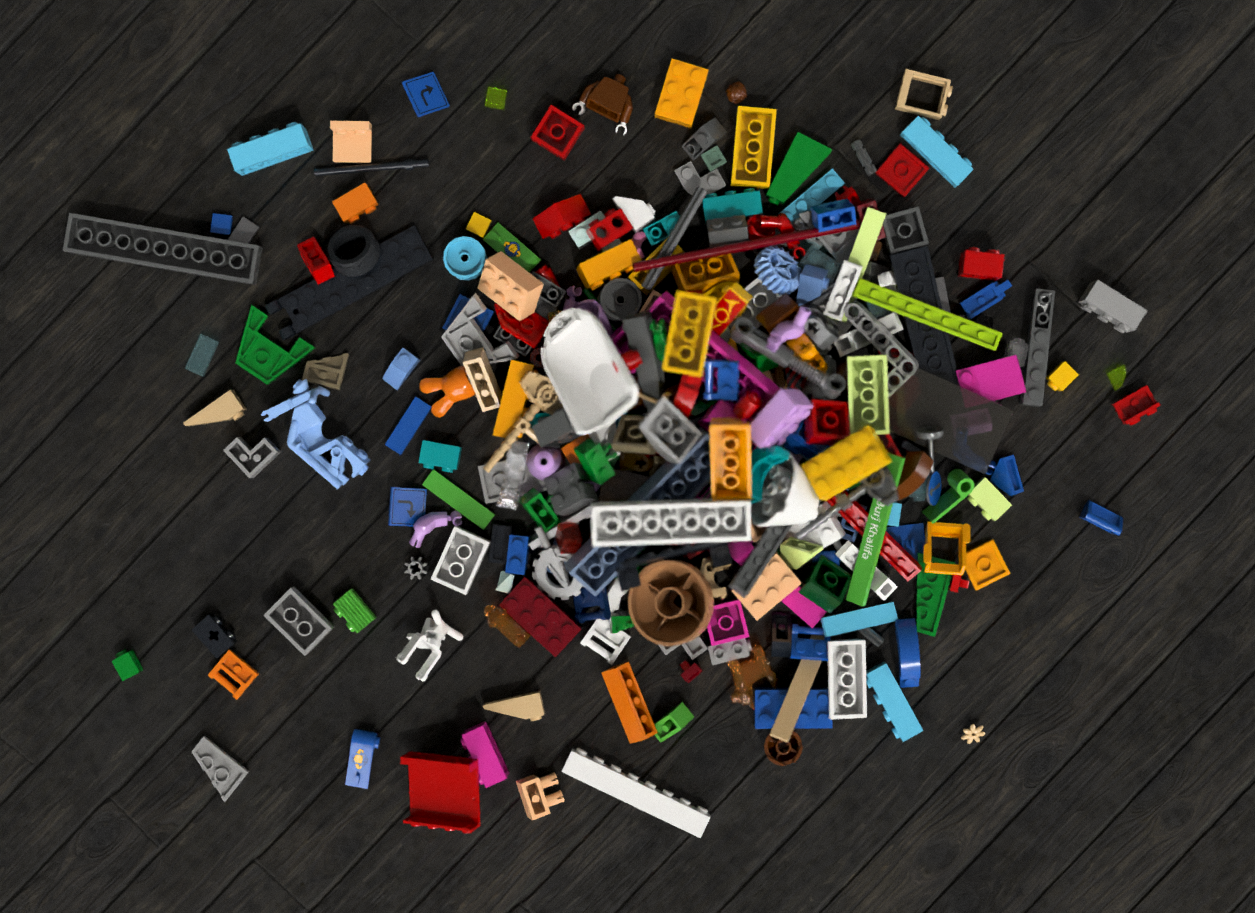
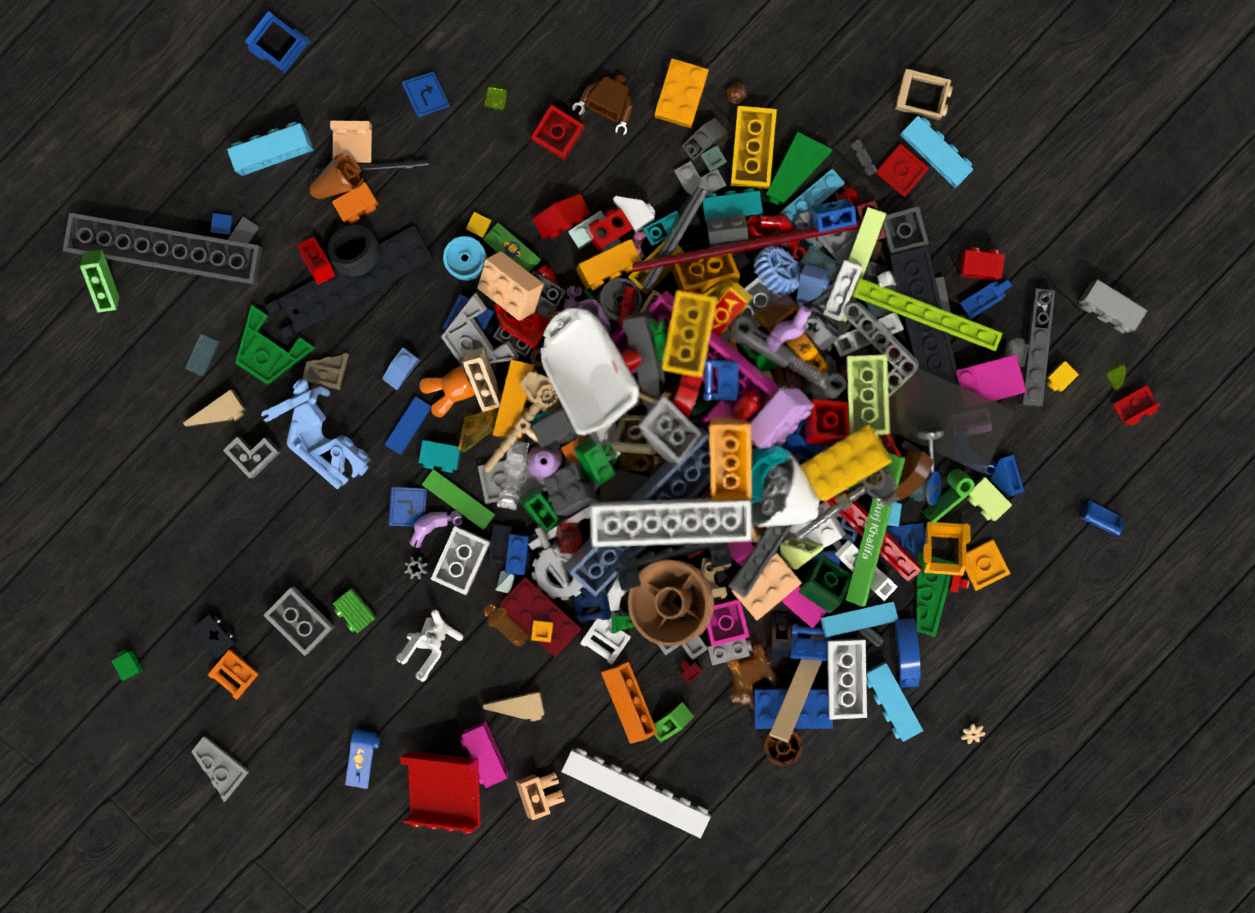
(99, 281): none -> bright green brick
(292, 54): none -> blue piece
(337, 178): none -> dark orange cone
(476, 428): none -> clear yellow wing
(542, 631): none -> light orange tile
(627, 305): none -> red pin

